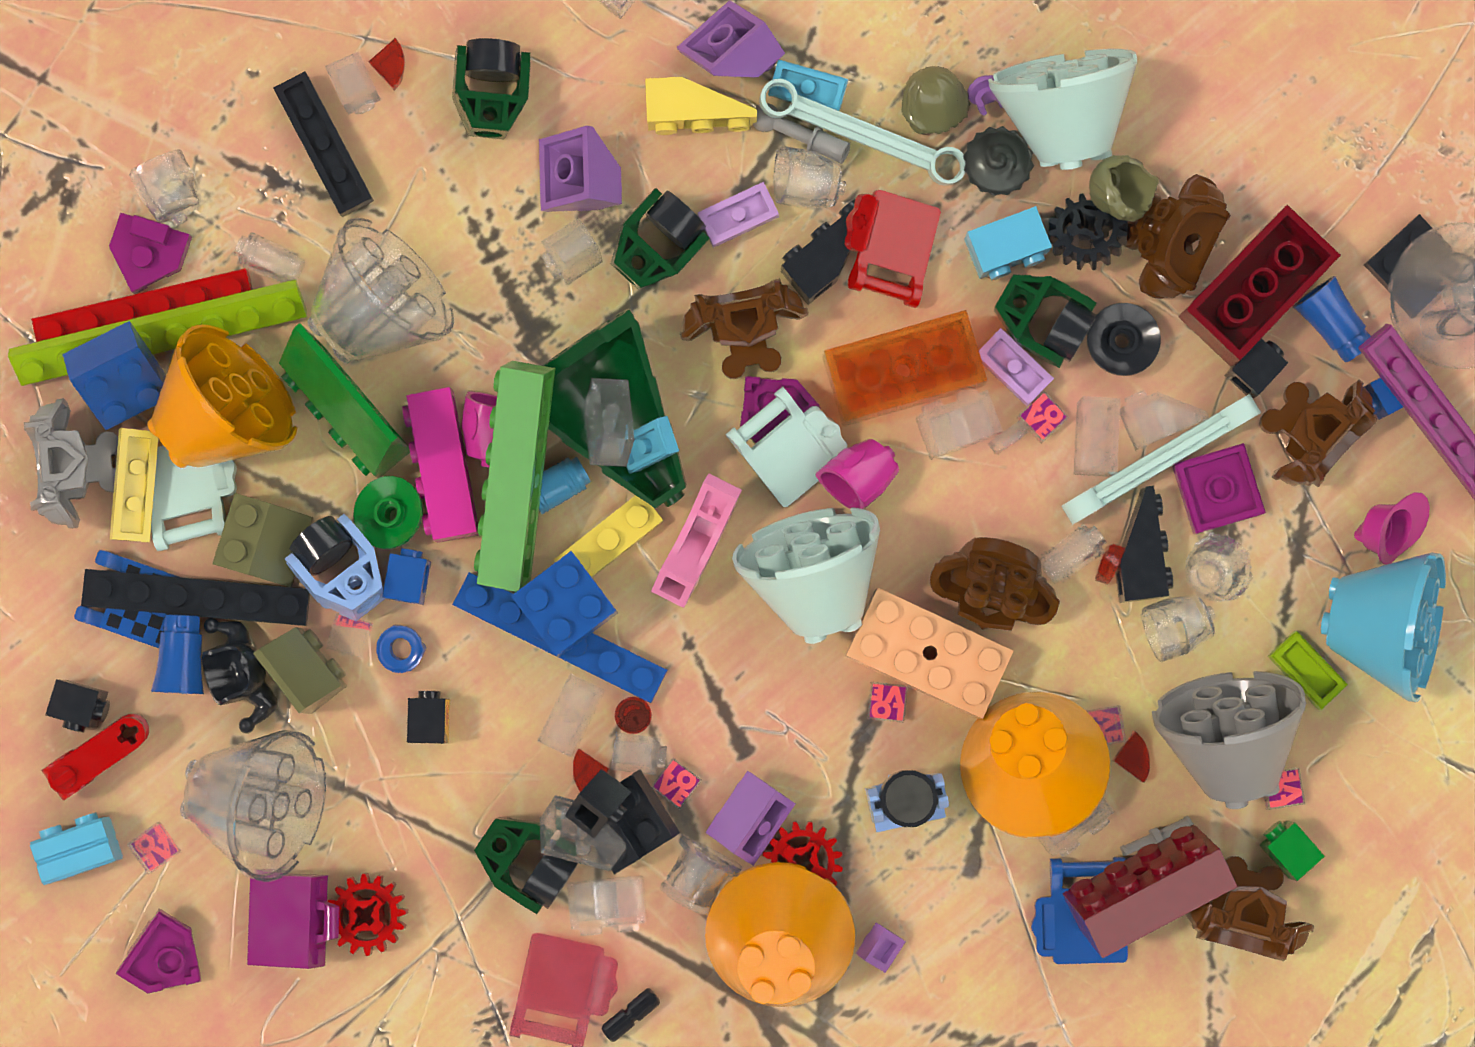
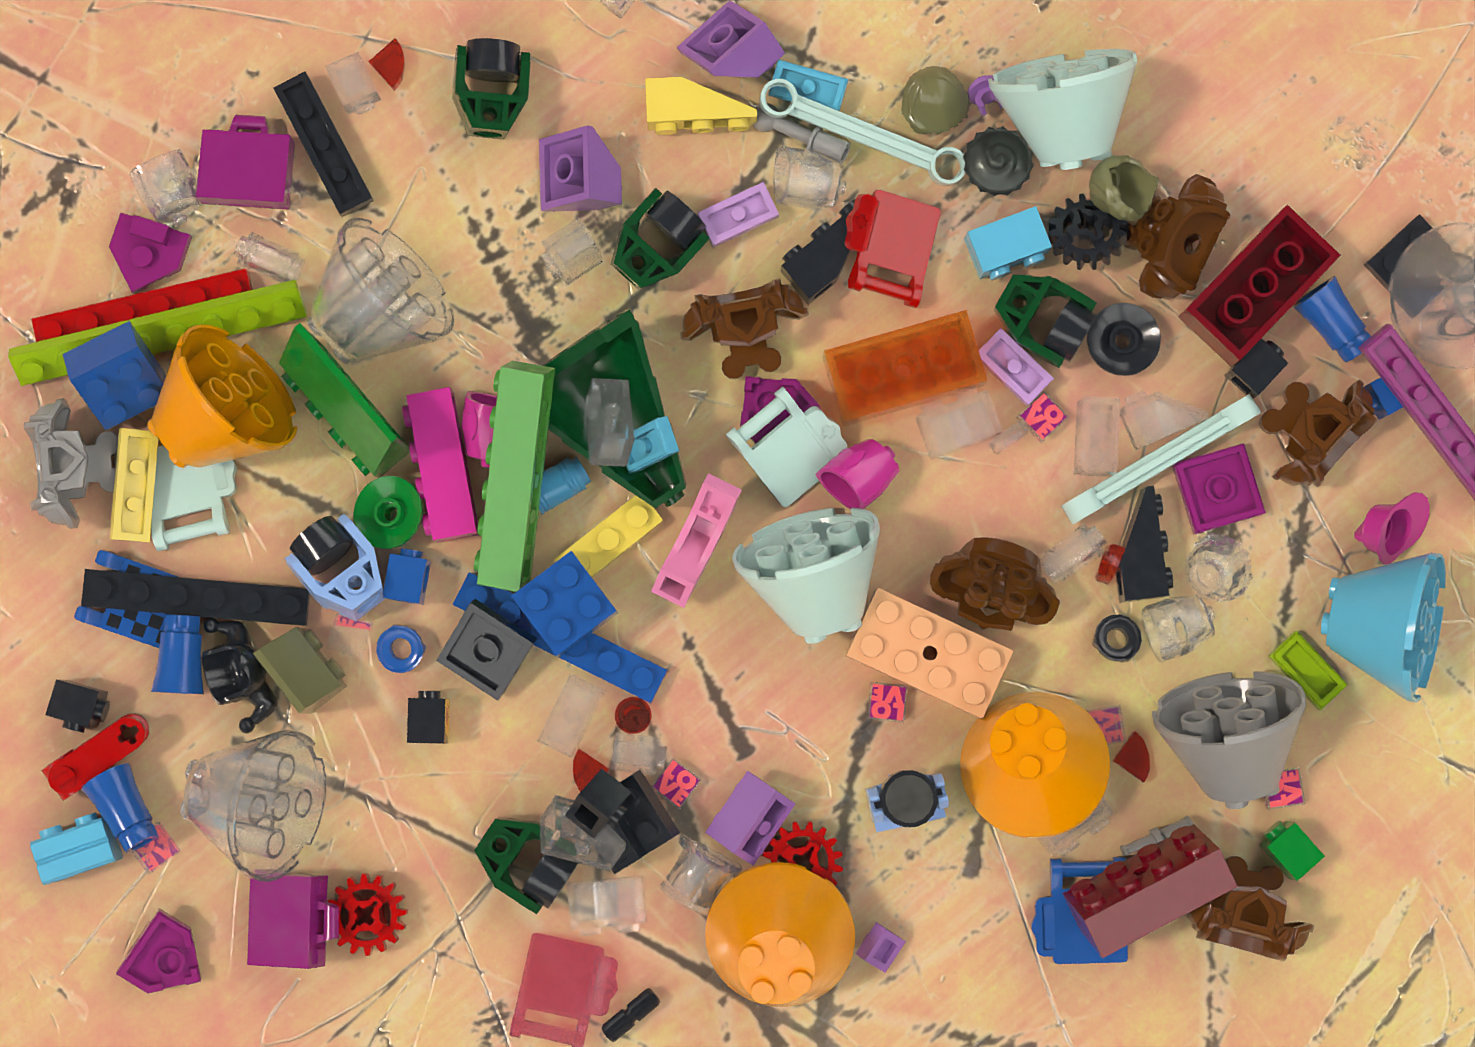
(122, 807): none -> blue plant
(245, 166): none -> magenta piece
(259, 539): olive slope -> none
(486, 649): none -> plate
(1130, 631): none -> black piece

